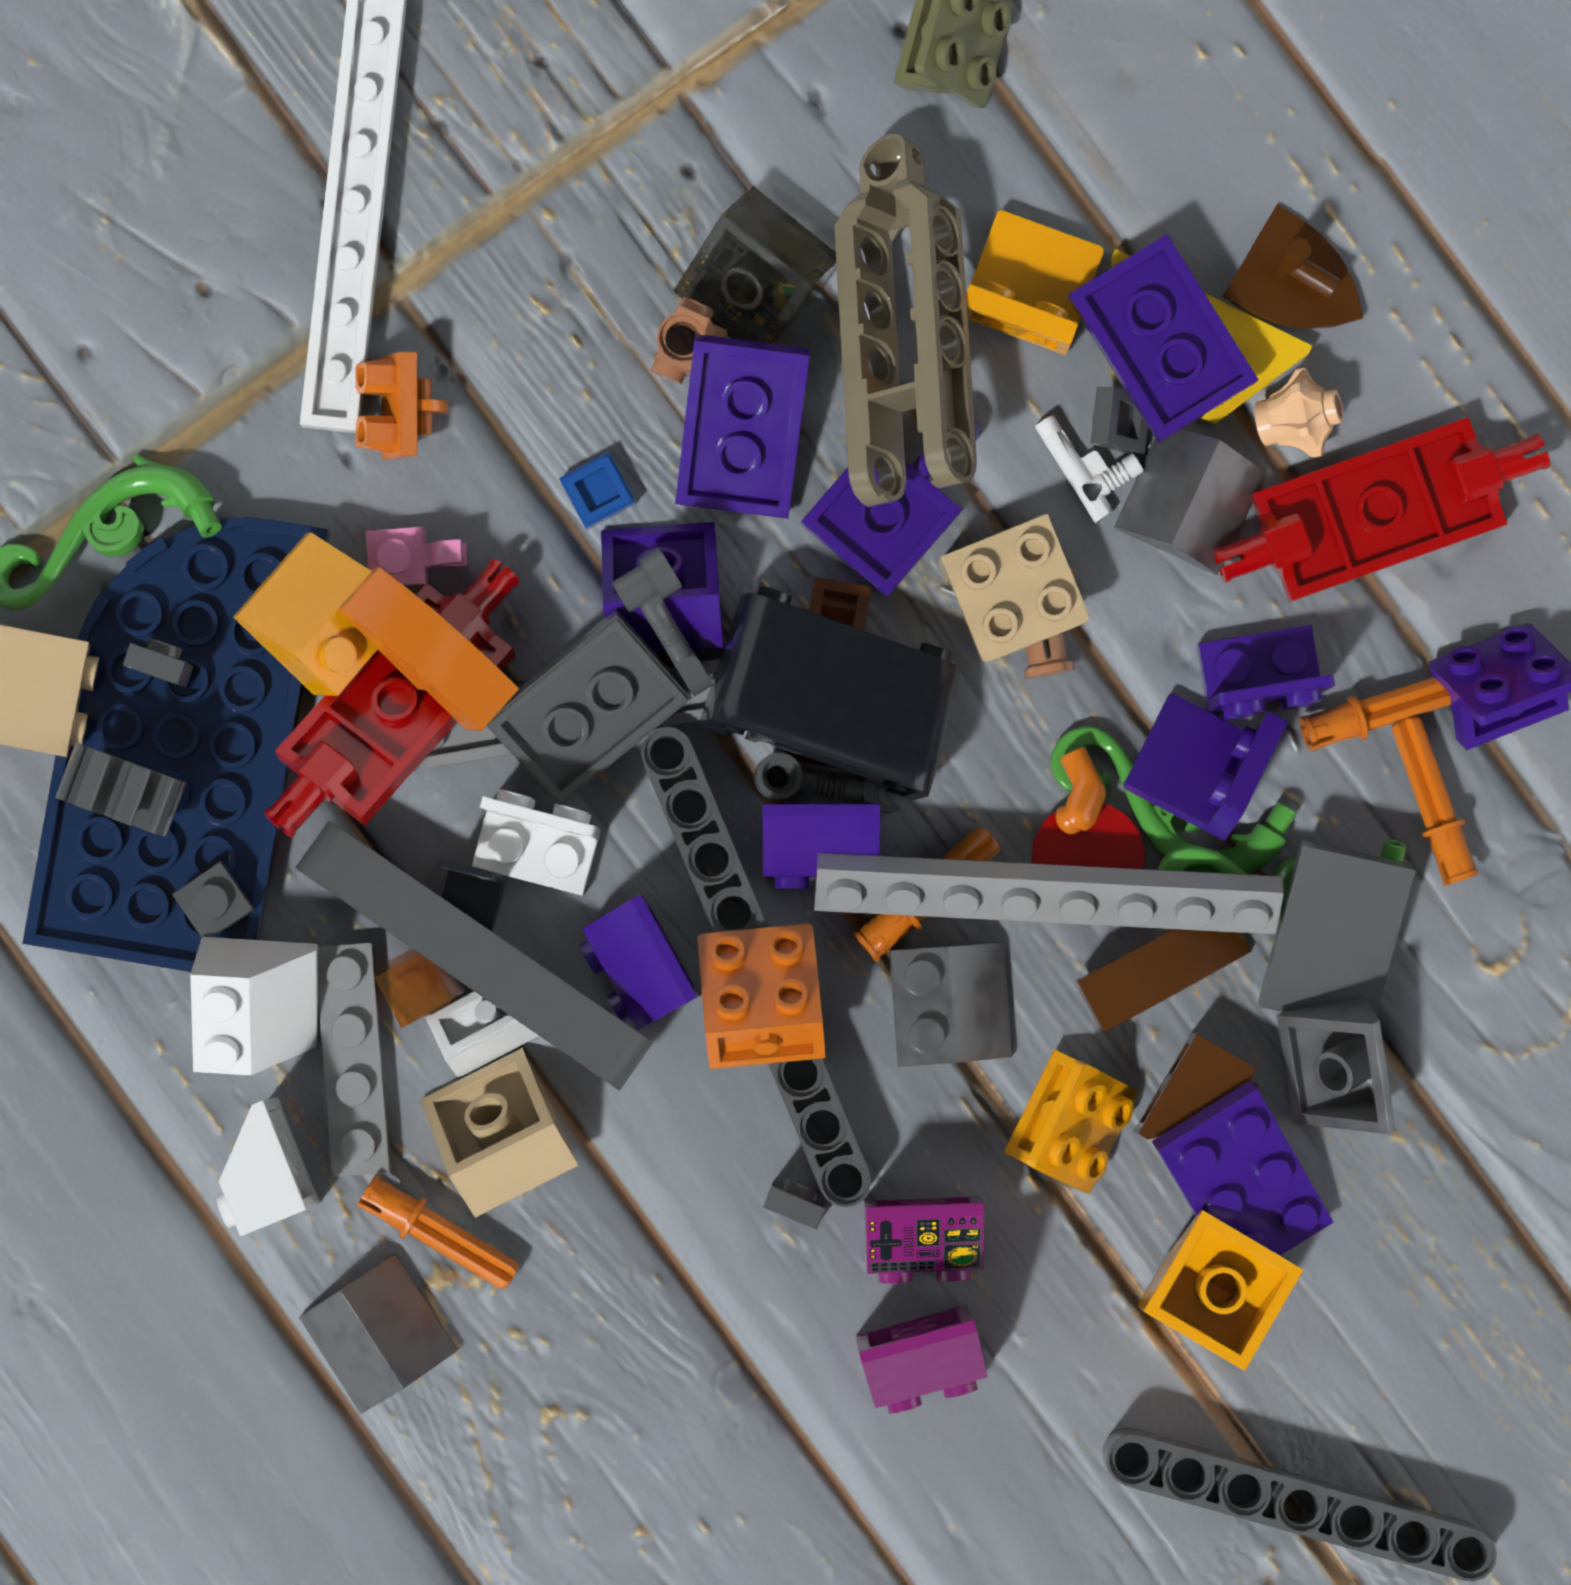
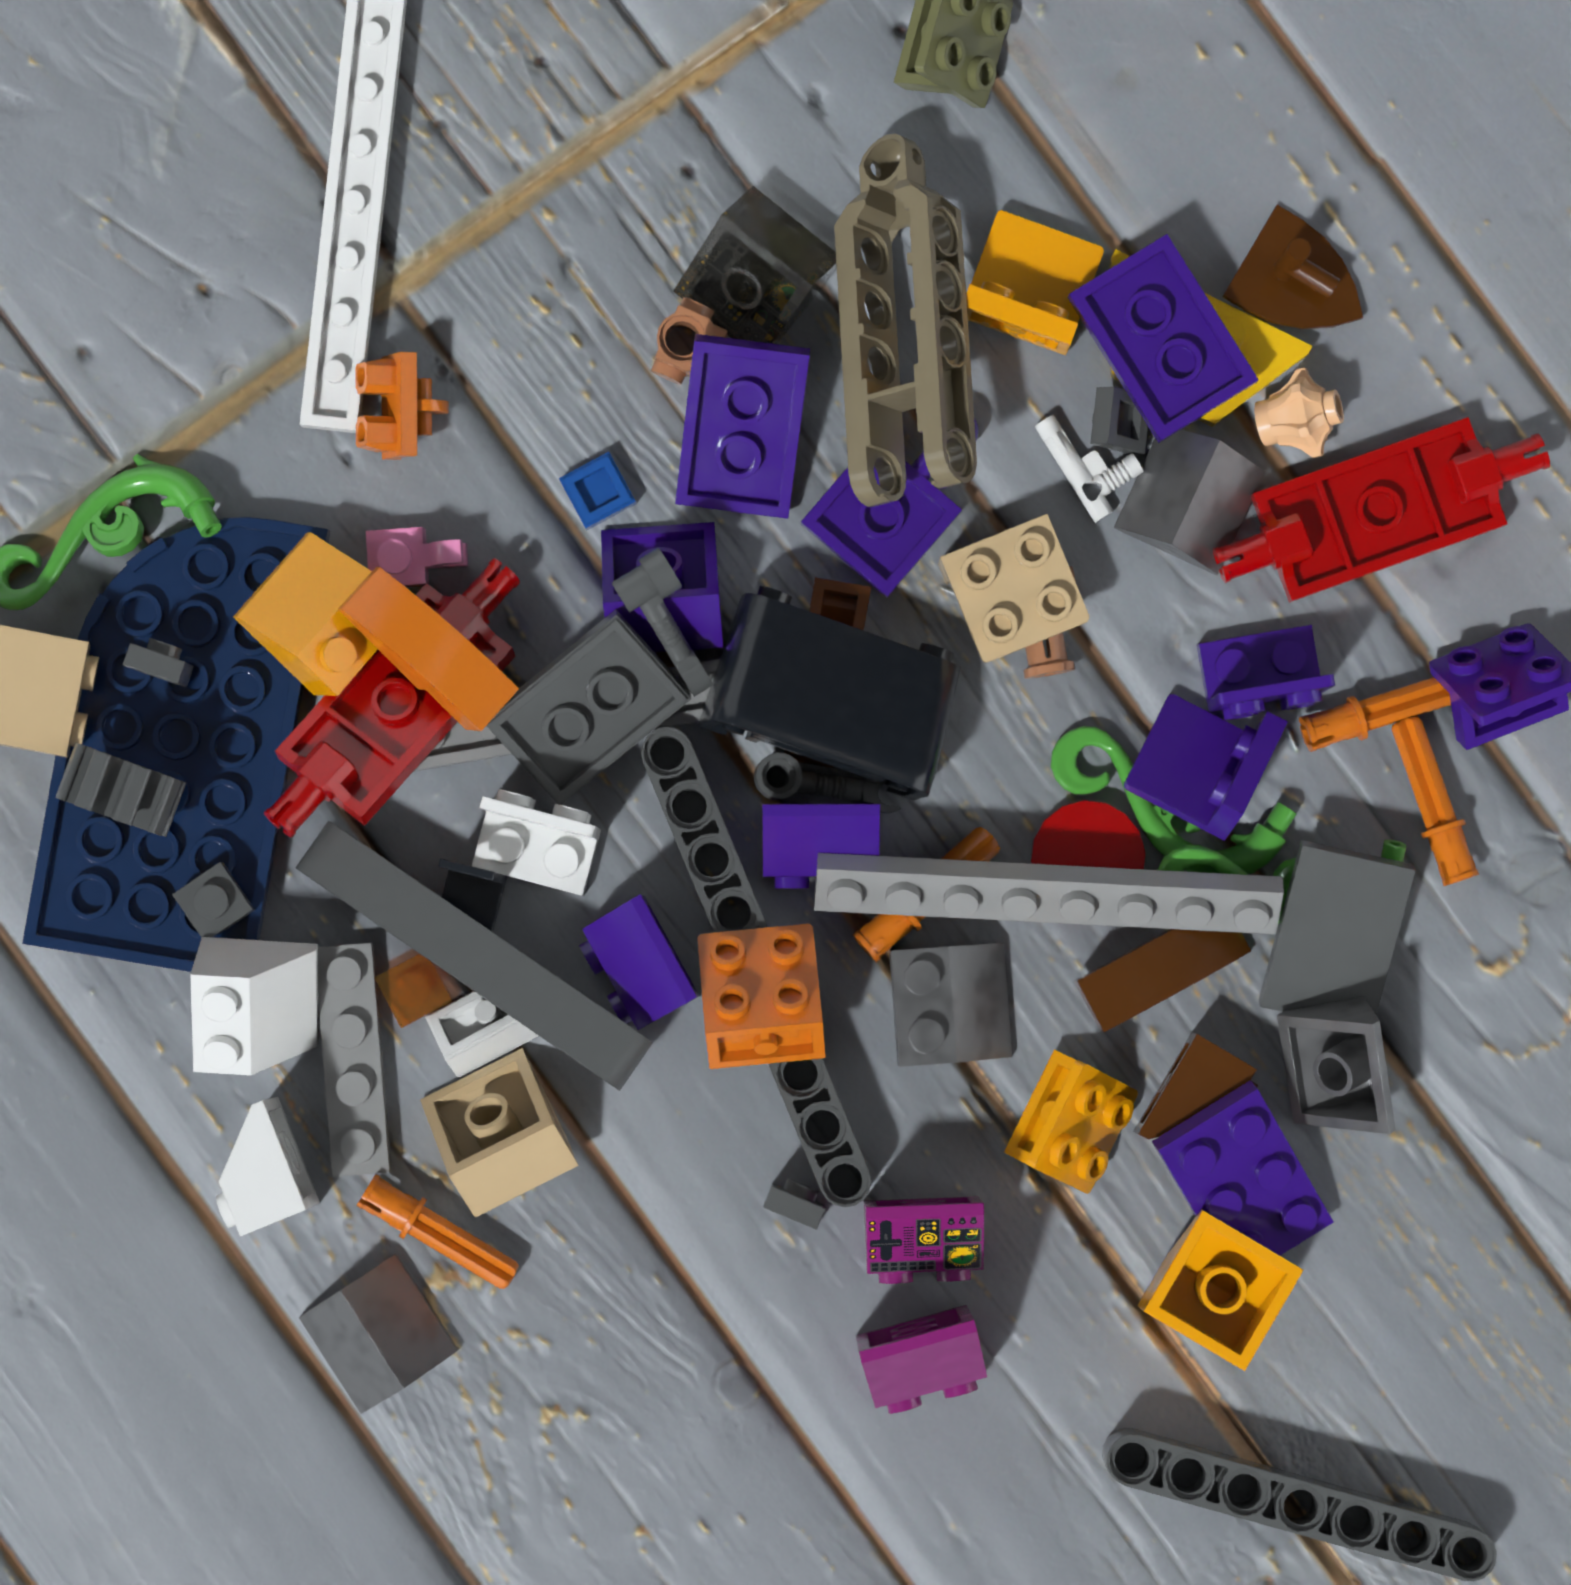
(1086, 794): orange arm -> none

